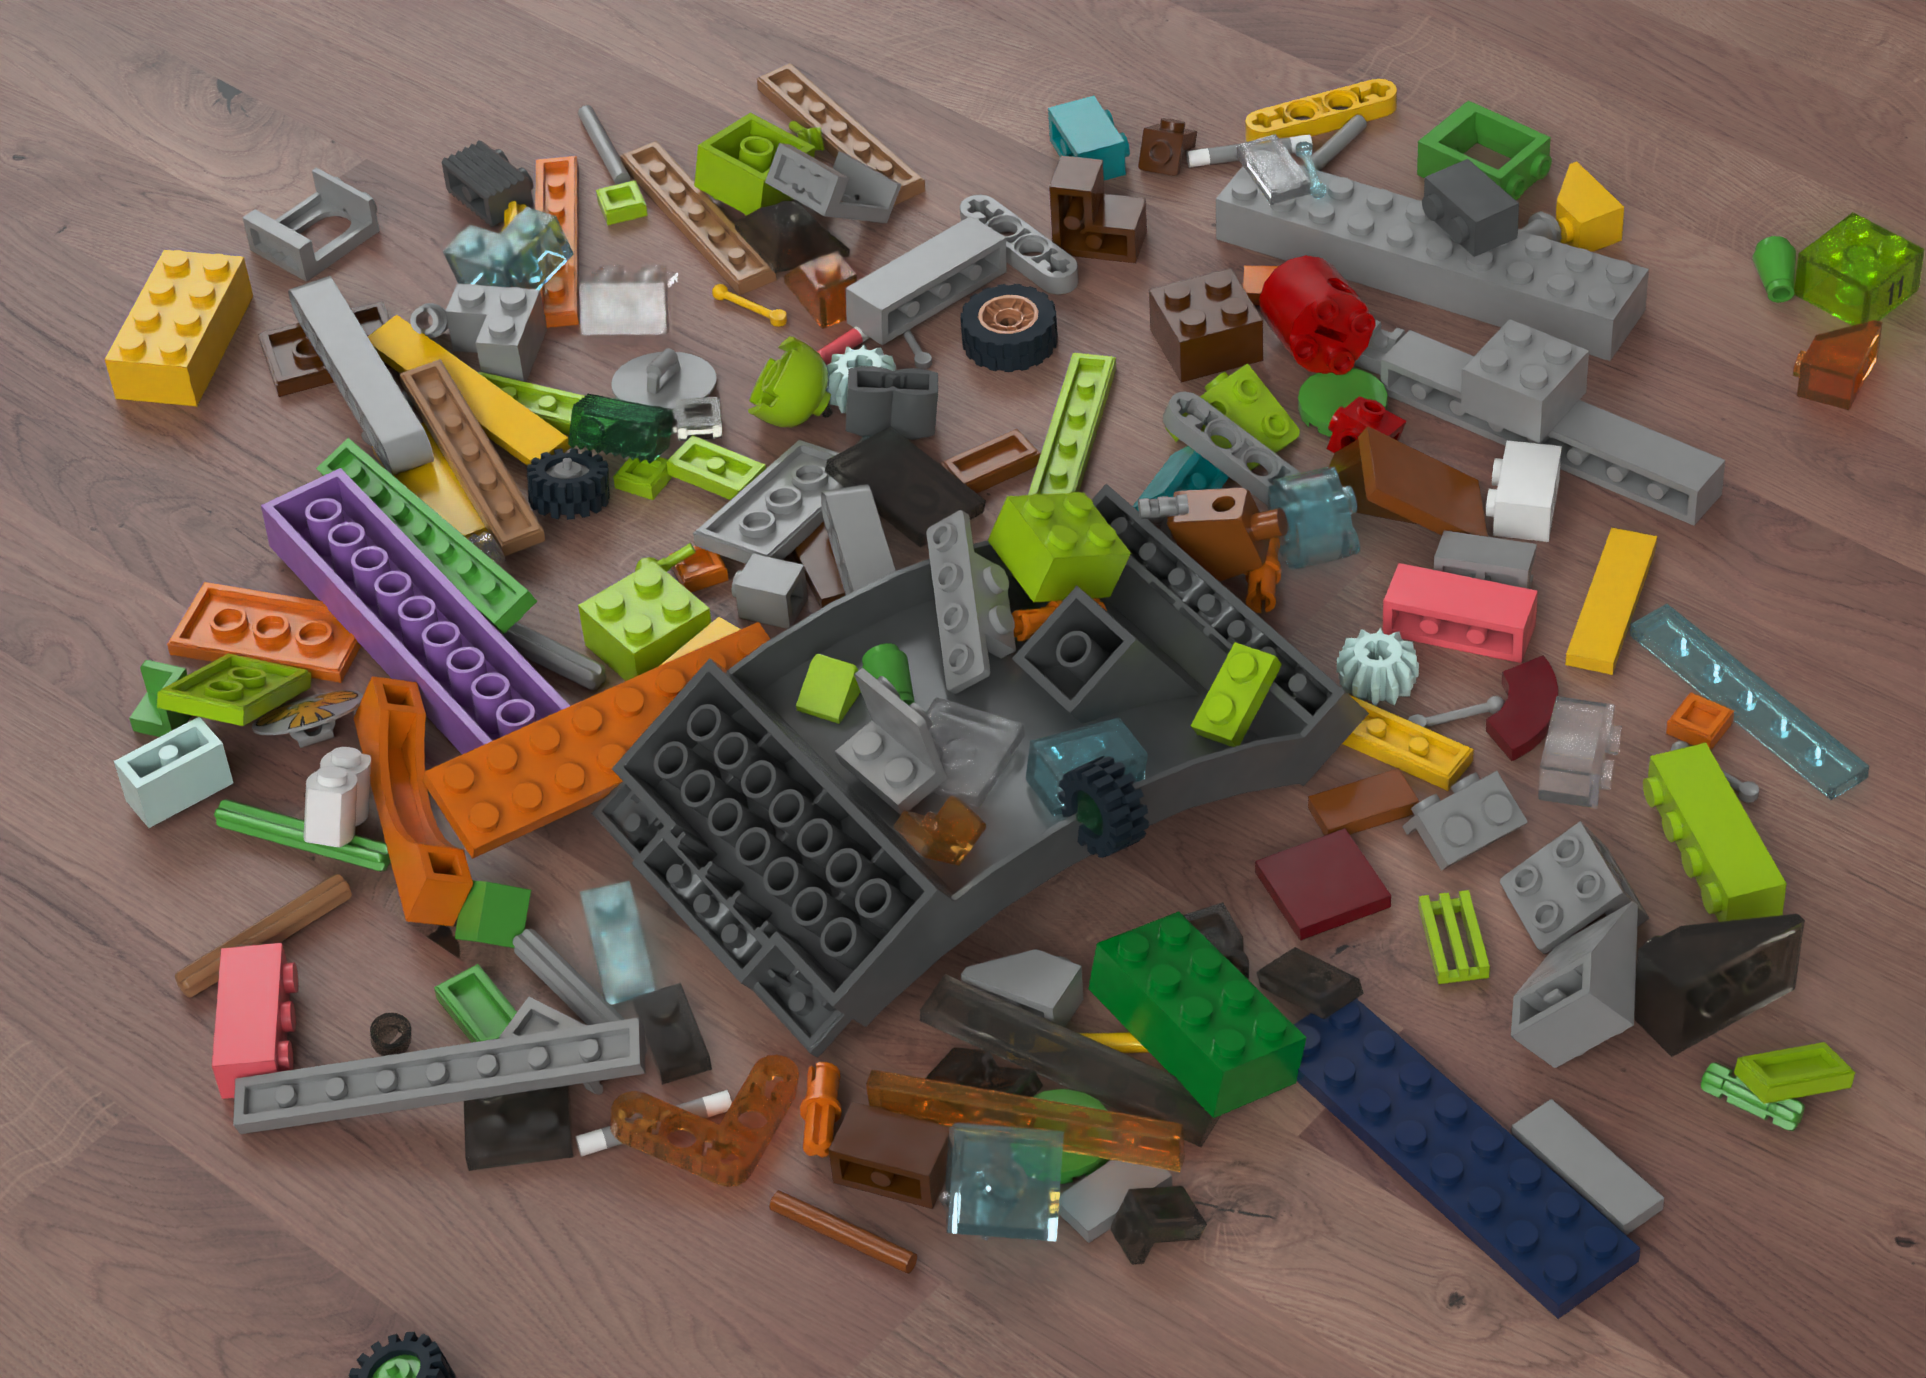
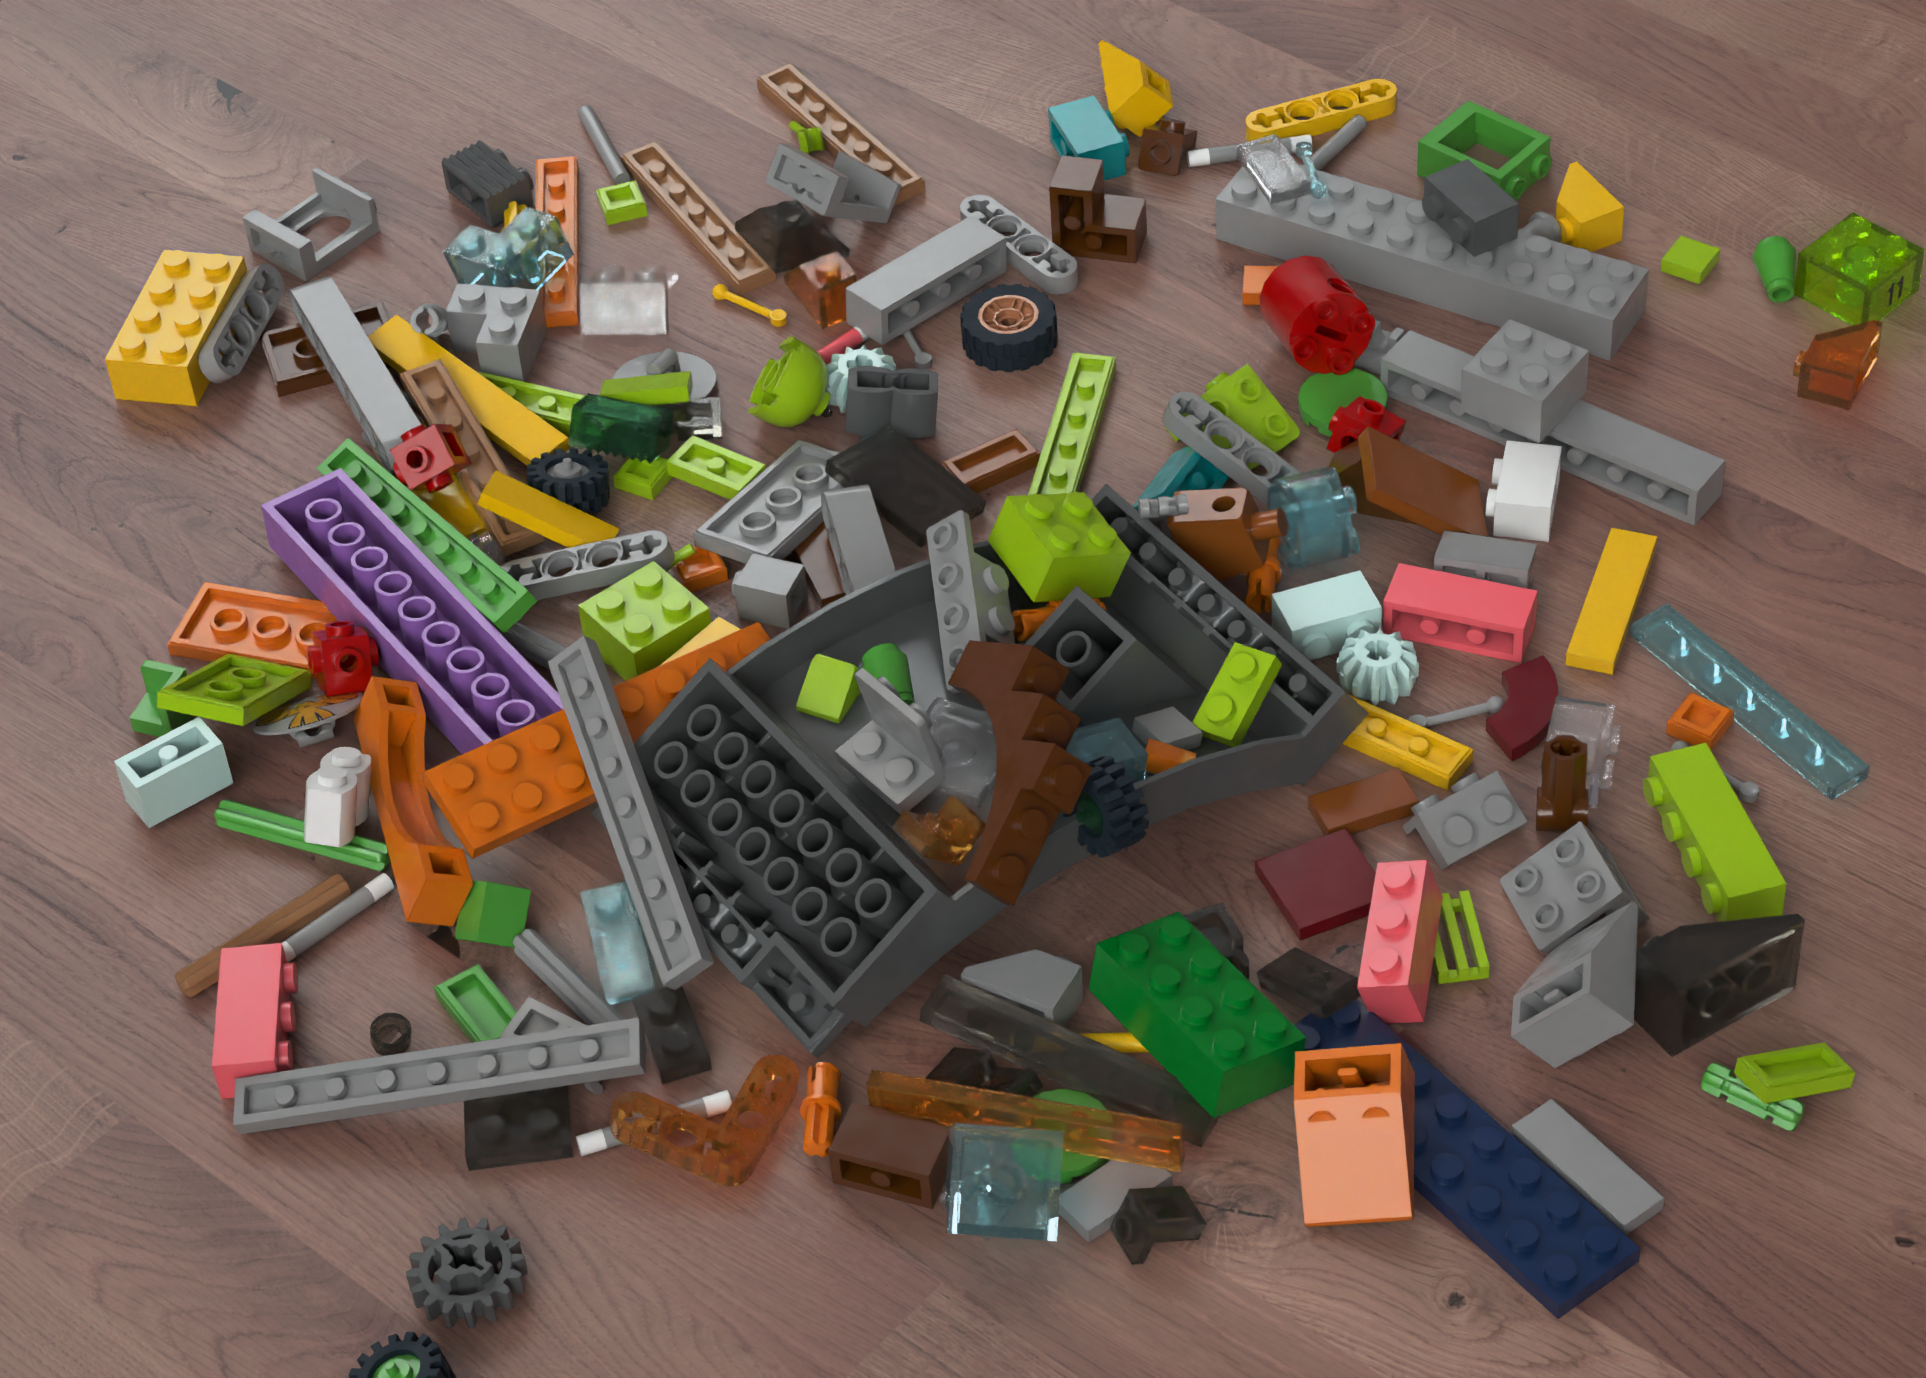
(248, 329): none -> light grey beam
(337, 916): none -> light grey bar
(342, 658): none -> red brick
(429, 457): none -> red brick
(467, 1273): none -> dark grey gear
(542, 513): none -> yellow tile
(584, 559): none -> light grey beam
(630, 814): none -> light grey plate
(650, 389): none -> lime tile
(737, 162): lime brick -> none
(843, 1232): dark orange bar -> none
(1032, 765): none -> reddish brown arch
(1133, 90): none -> yellow slope
(1165, 756): none -> orange tile
(1168, 727): none -> light grey tile
(1206, 325): reddish brown brick -> none
(1325, 613): none -> light aqua brick
(1355, 1134): none -> orange slope
(1400, 941): none -> coral brick
(1563, 795): none -> reddish brown piece
(1690, 259): none -> lime tile

